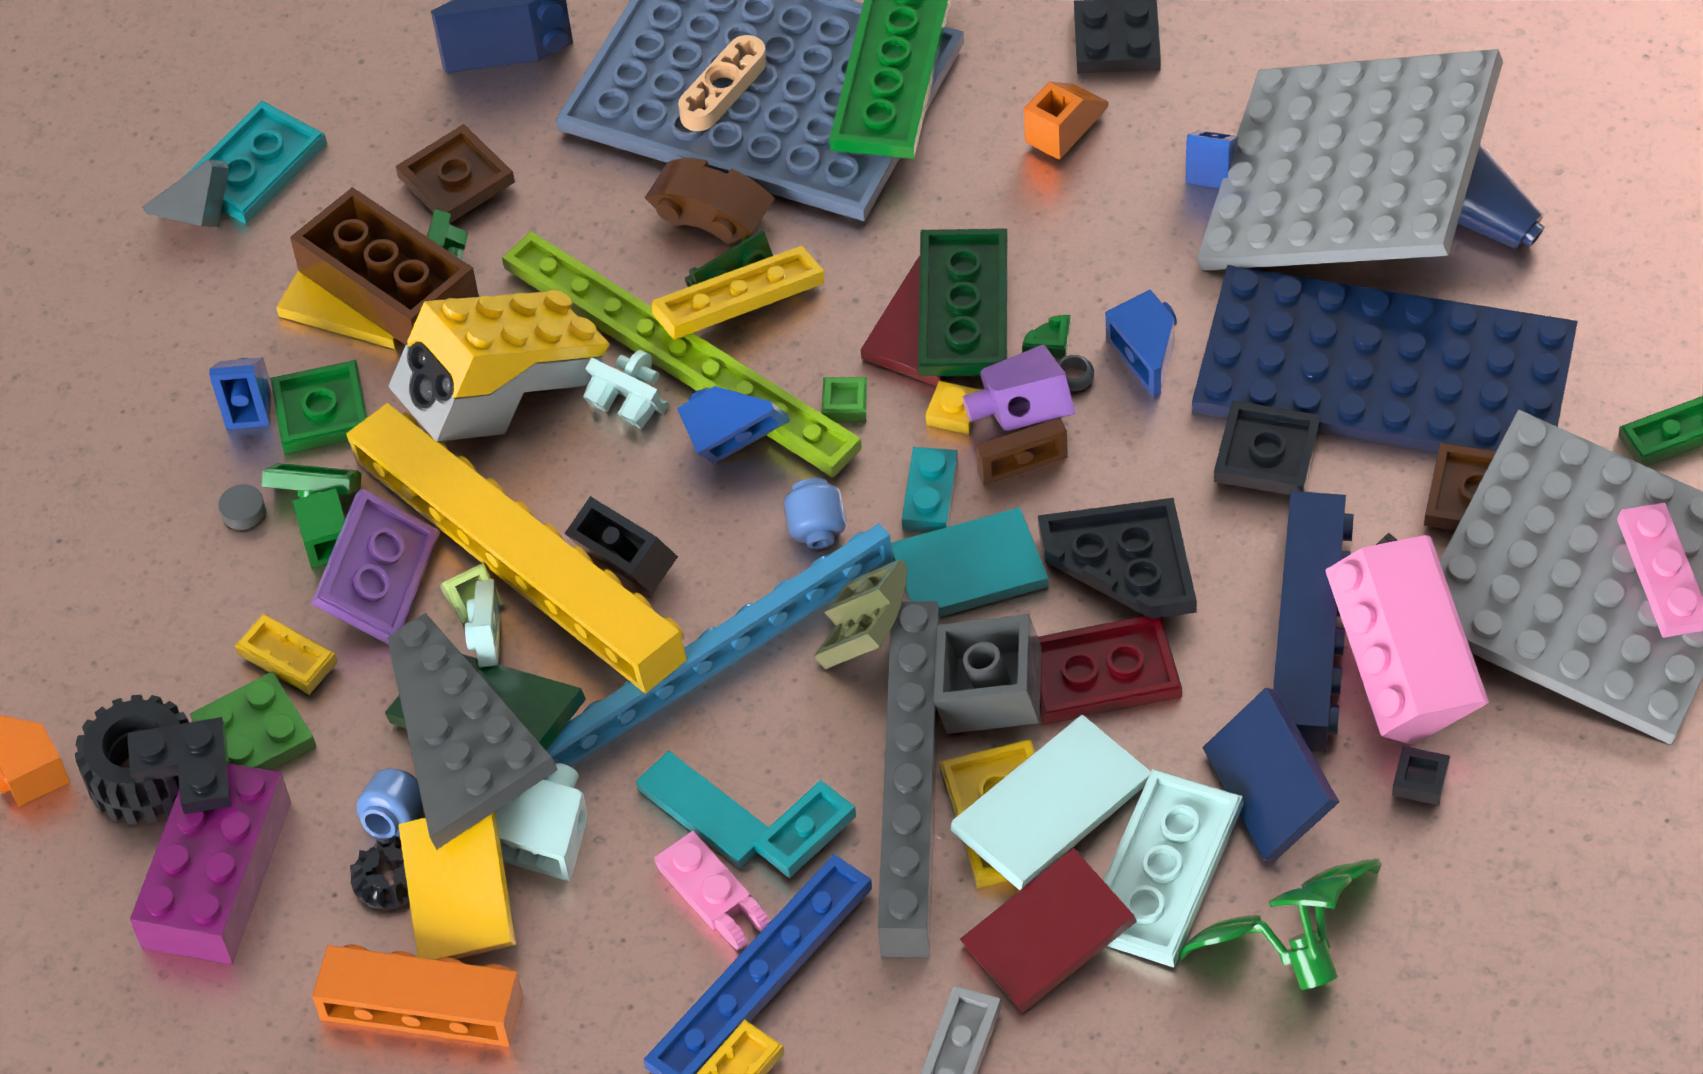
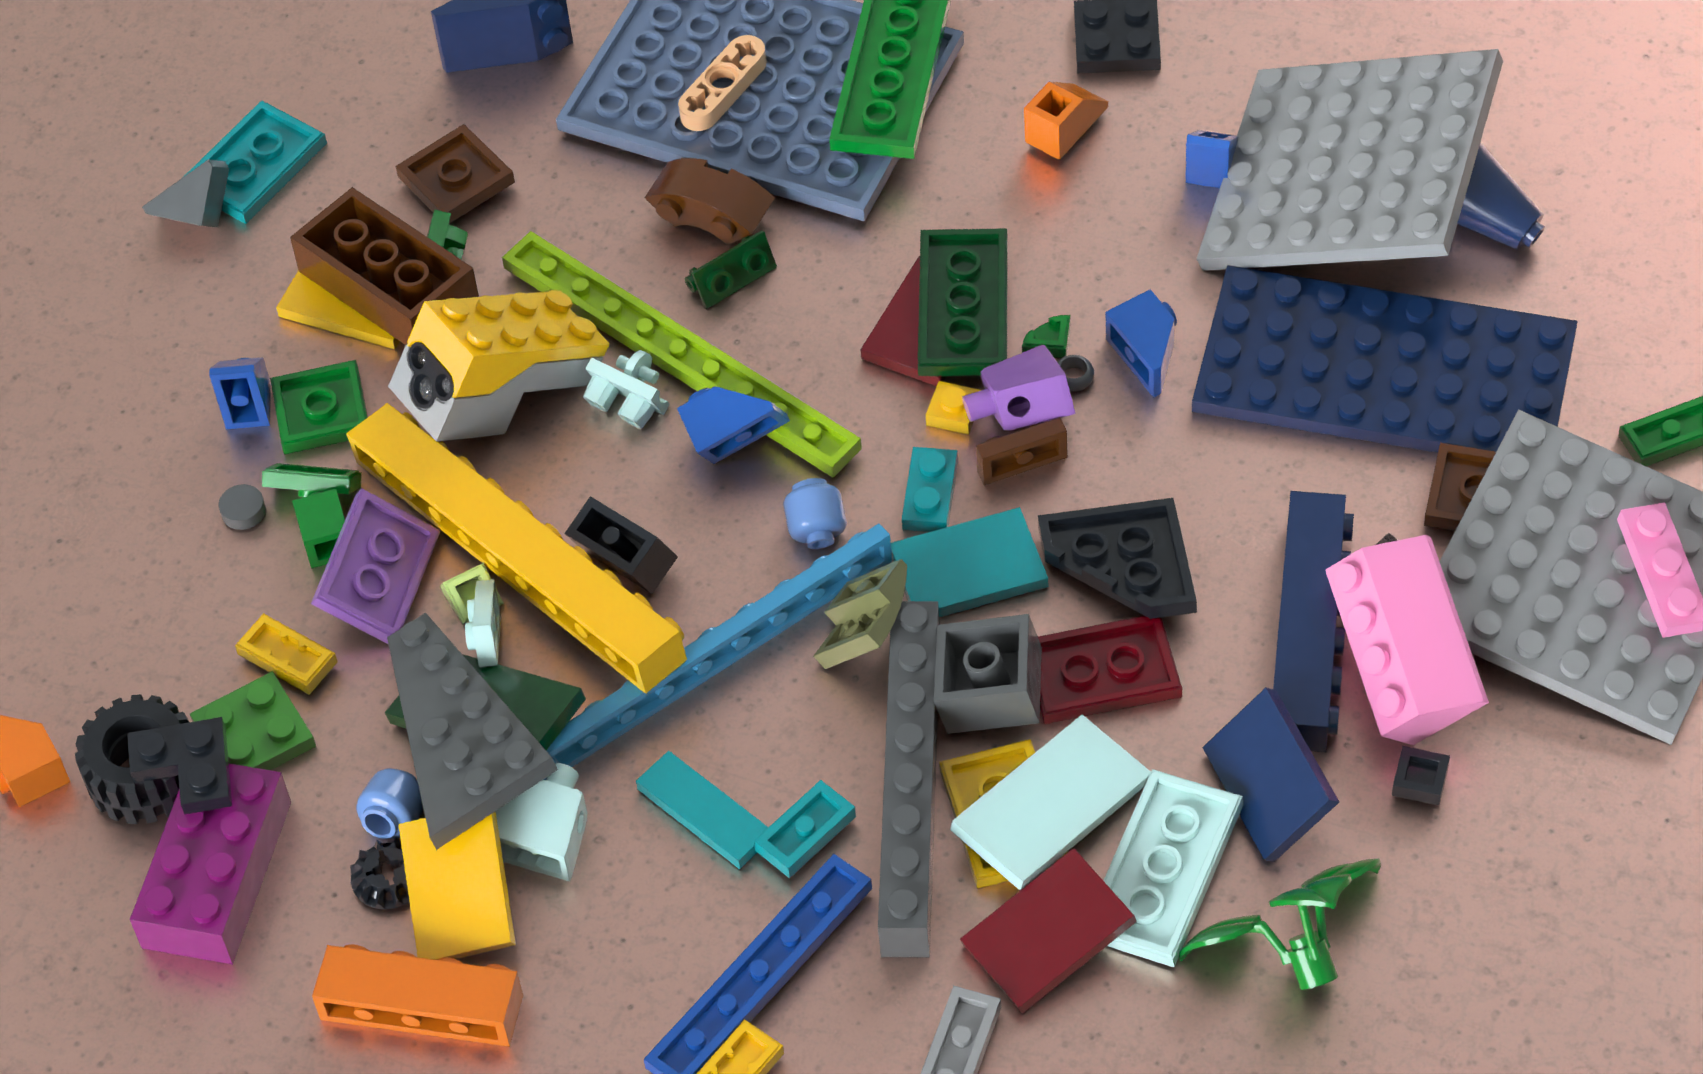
(710, 888): bright pink hinge -> none
(737, 292): yellow plate -> none
(845, 399): bright green tile -> none
(1267, 448): black plate -> none

